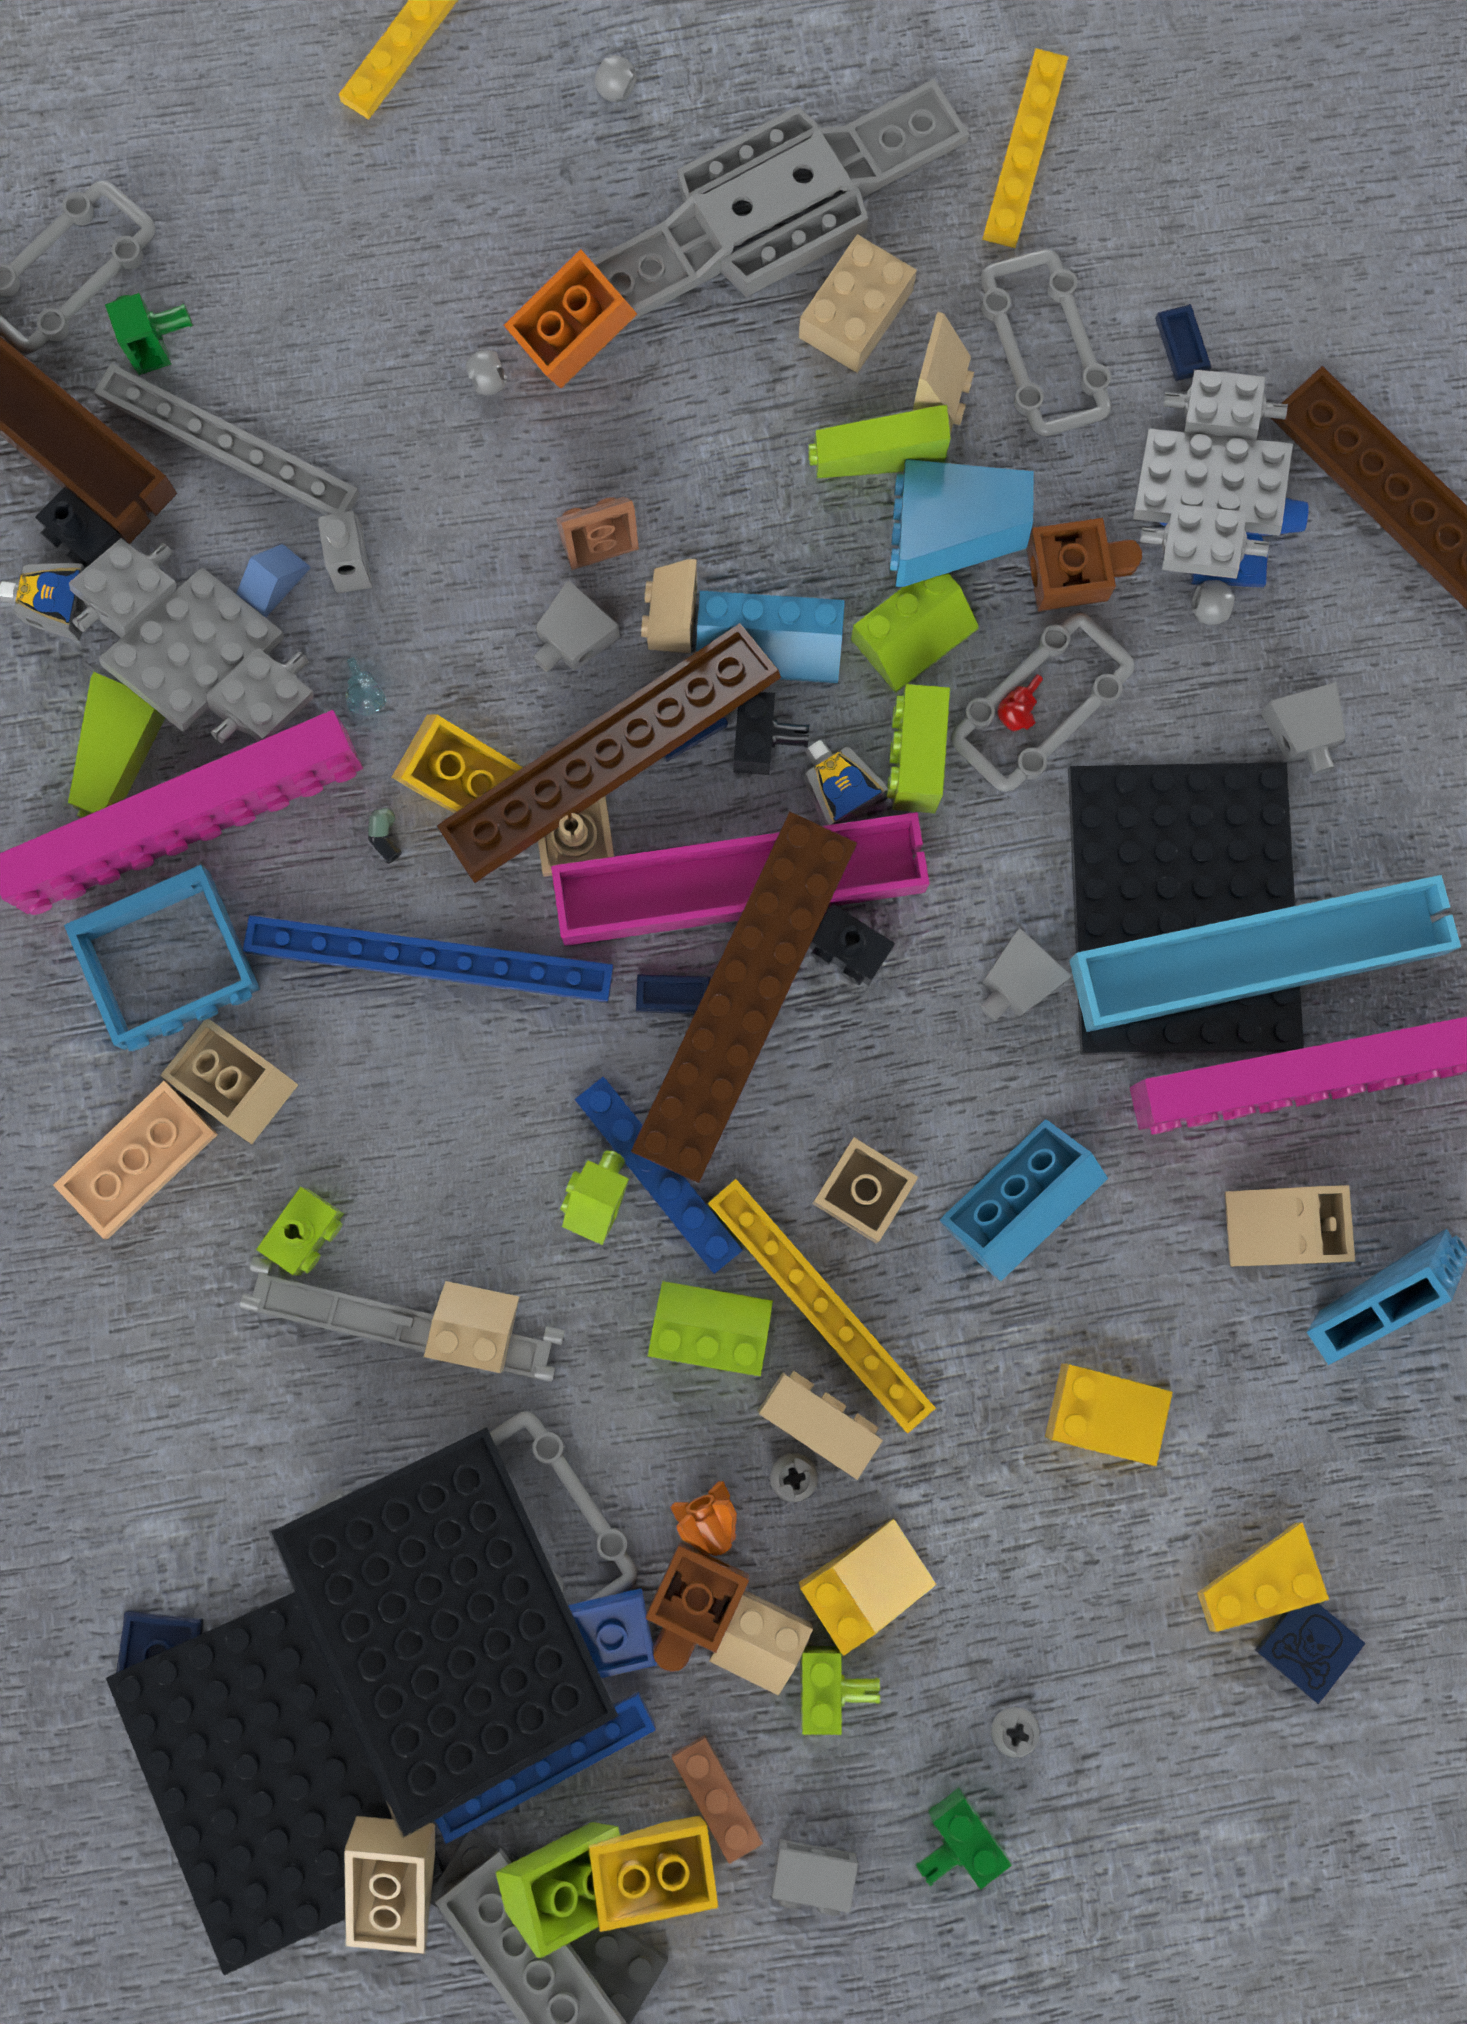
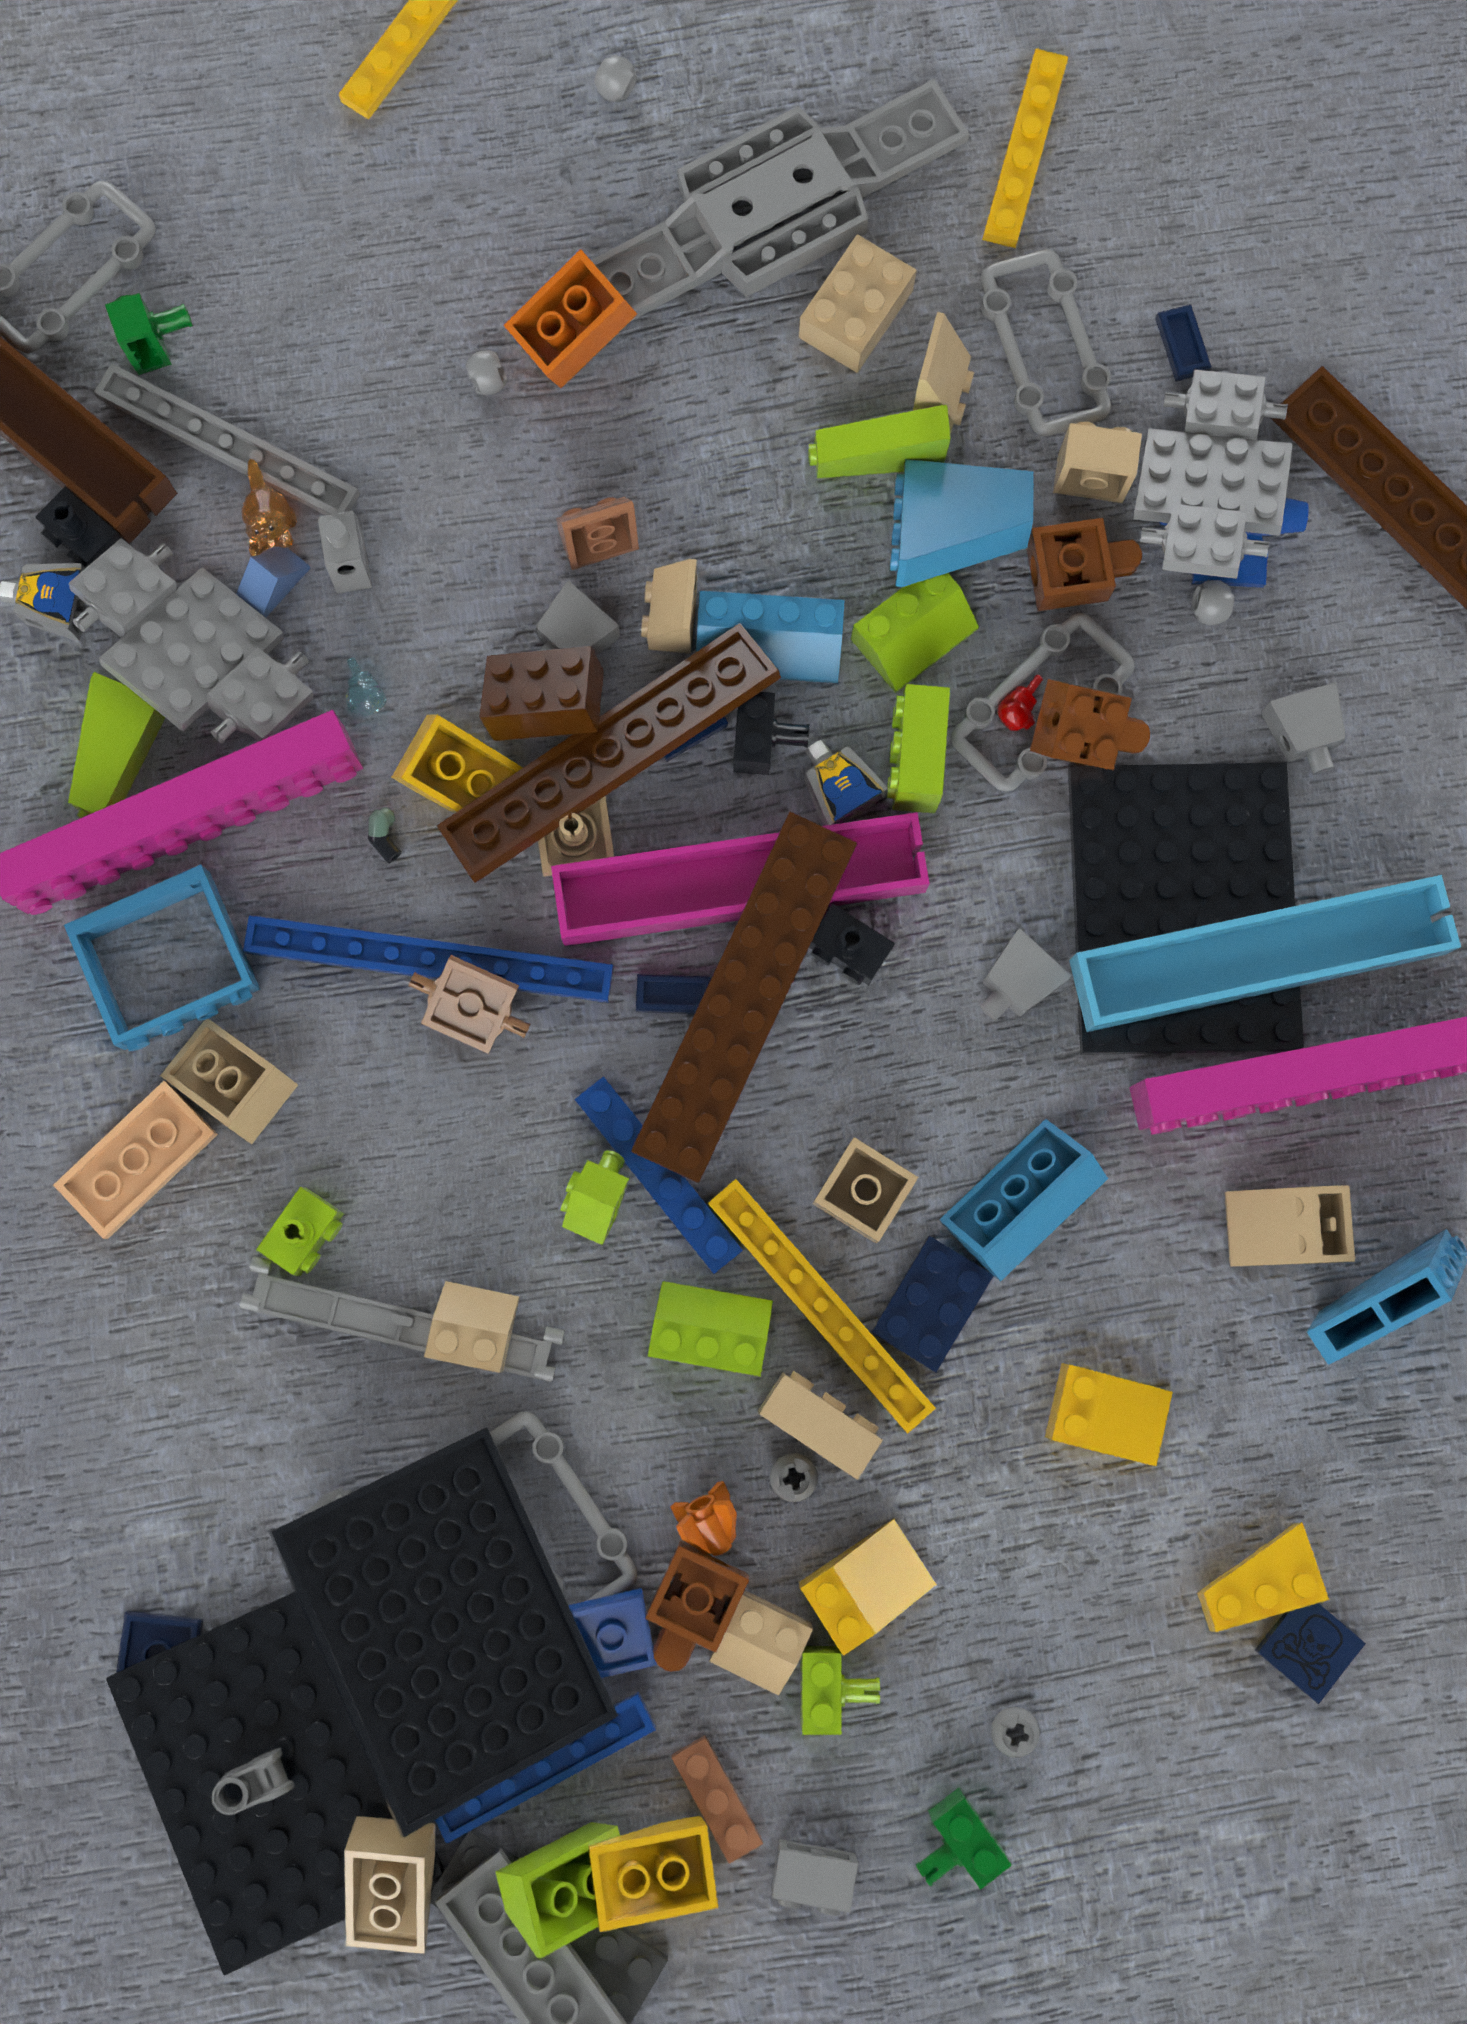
(259, 1780): none -> light grey piece
(266, 515): none -> clear orange animal
(469, 1004): none -> medium nougat plate
(542, 693): none -> reddish brown brick
(932, 1304): none -> dark blue plate
(1086, 726): none -> dark orange brick
(1097, 462): none -> tan brick

